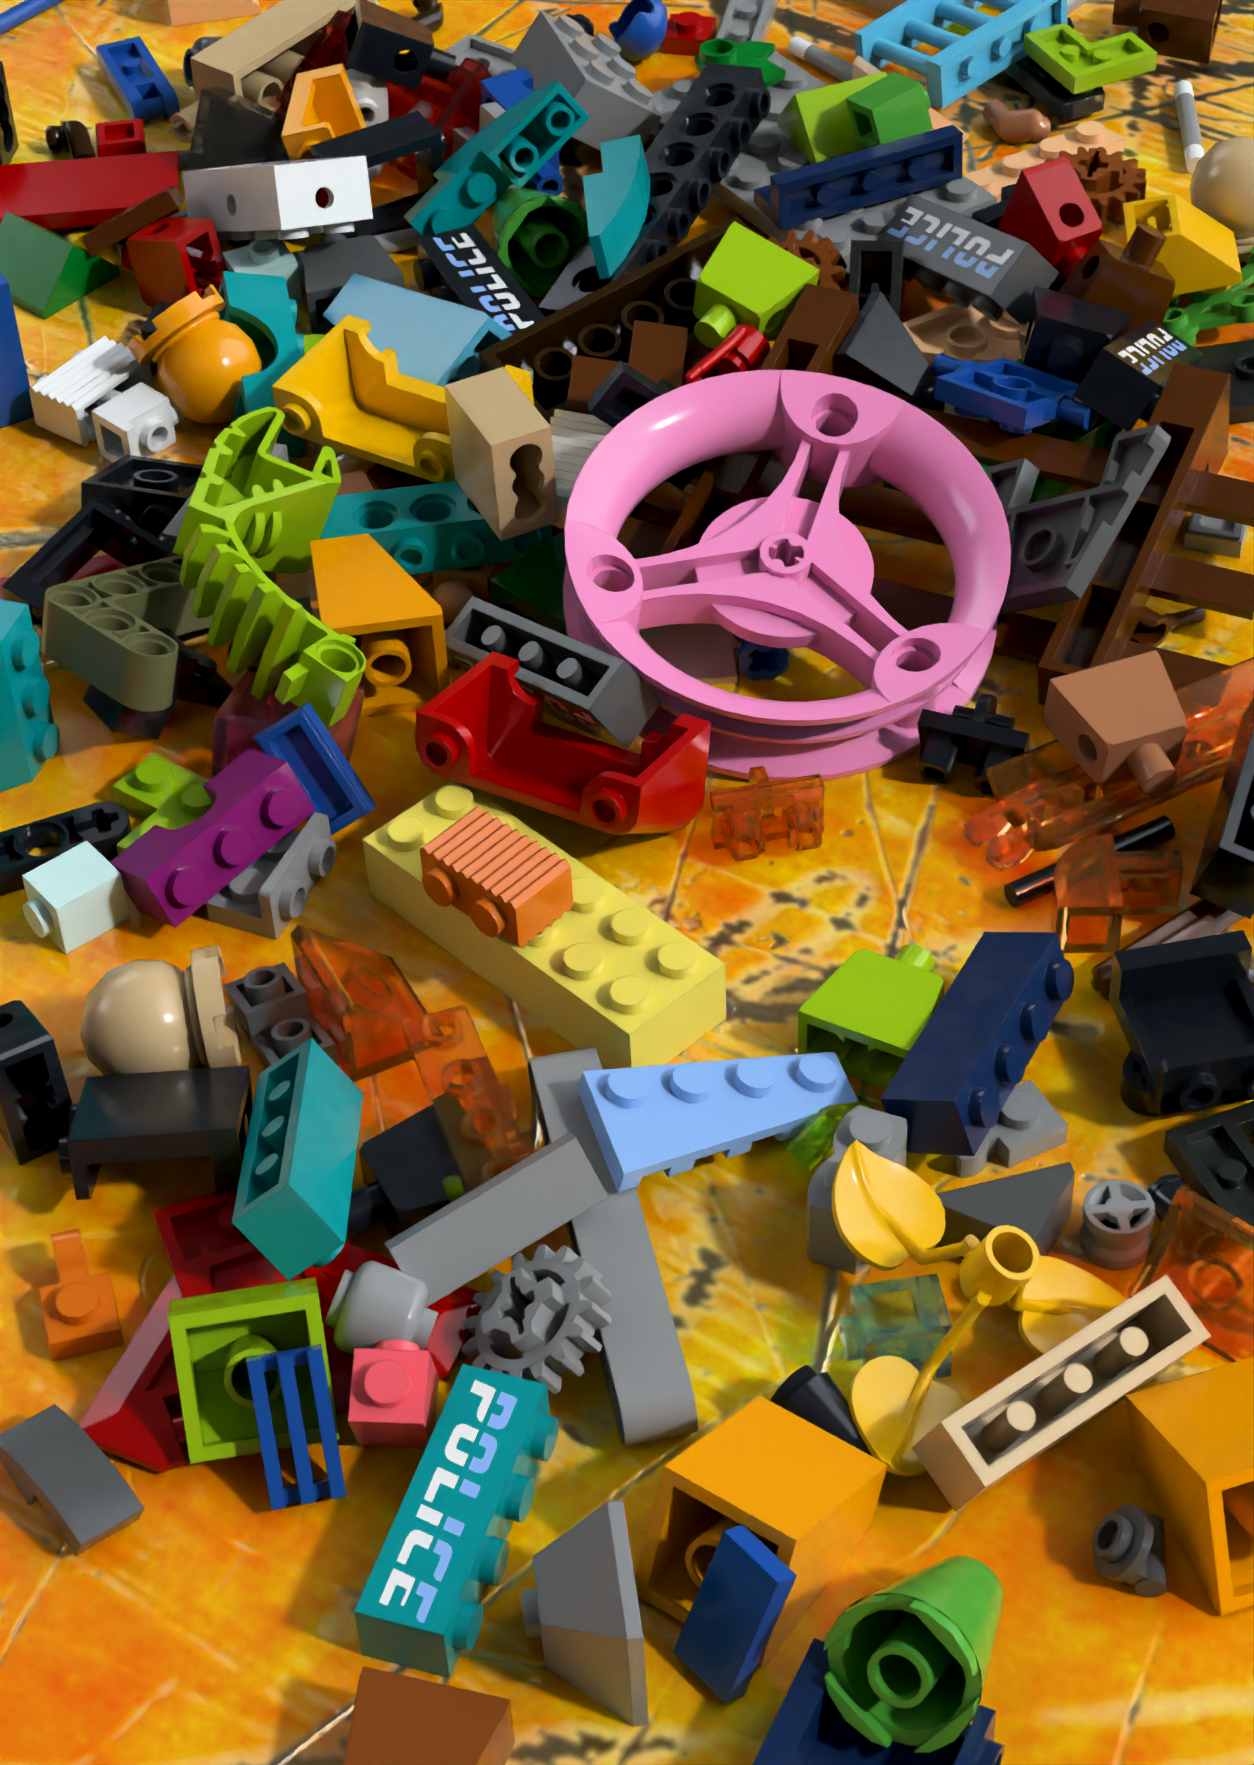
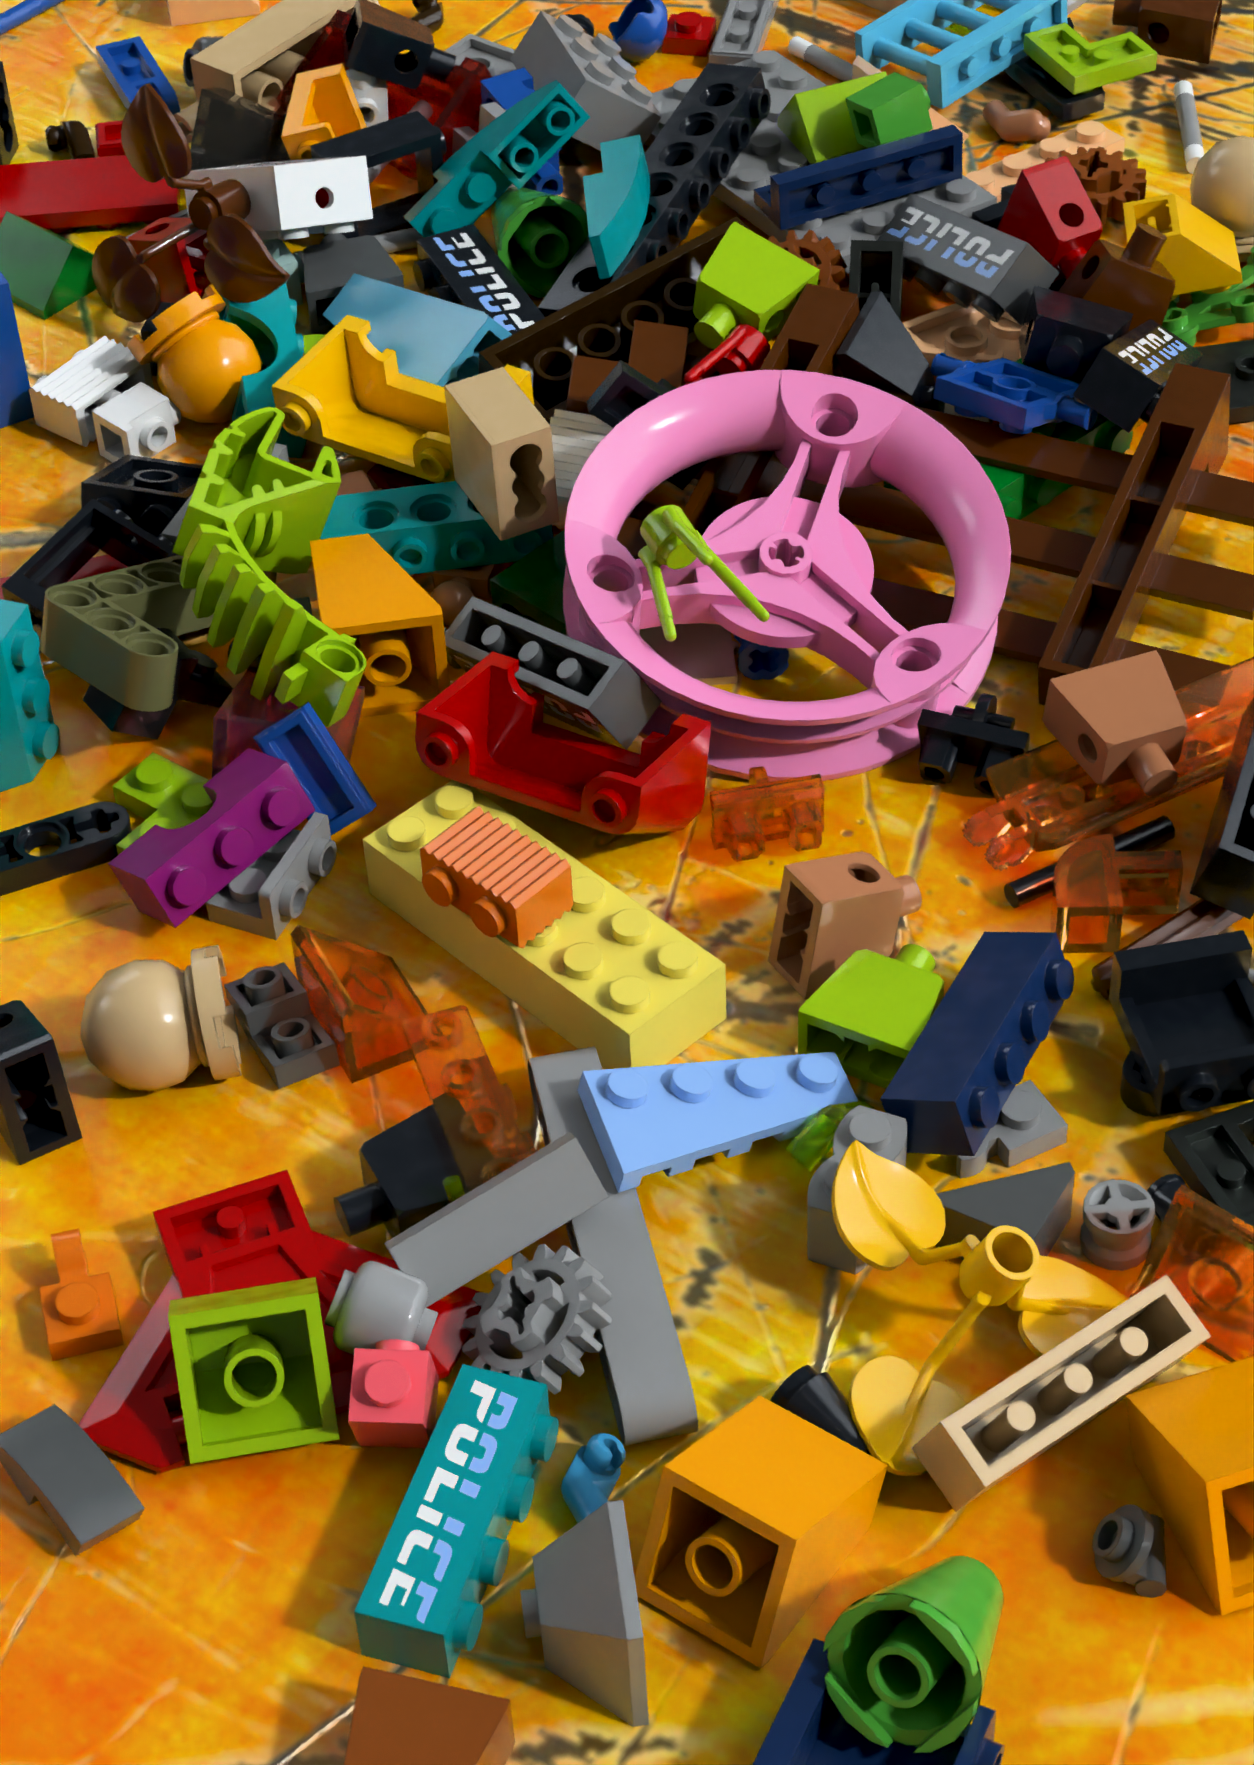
(75, 897): light aqua brick -> none
(132, 220): reddish brown tile -> none
(159, 1119): black panel -> none
(236, 258): none -> reddish brown plant
(299, 1161): teal brick -> none
(306, 1489): blue tile -> none
(592, 1474): none -> dark azure arm
(676, 544): none -> lime plant
(734, 1613): blue tile -> none
(741, 54): green plate -> none
(832, 911): none -> nougat torso
(897, 1320): clear light blue brick -> none
(1066, 537): dark grey wing -> none
(1154, 627): reddish brown hand -> none
(1215, 536): light grey tile -> none

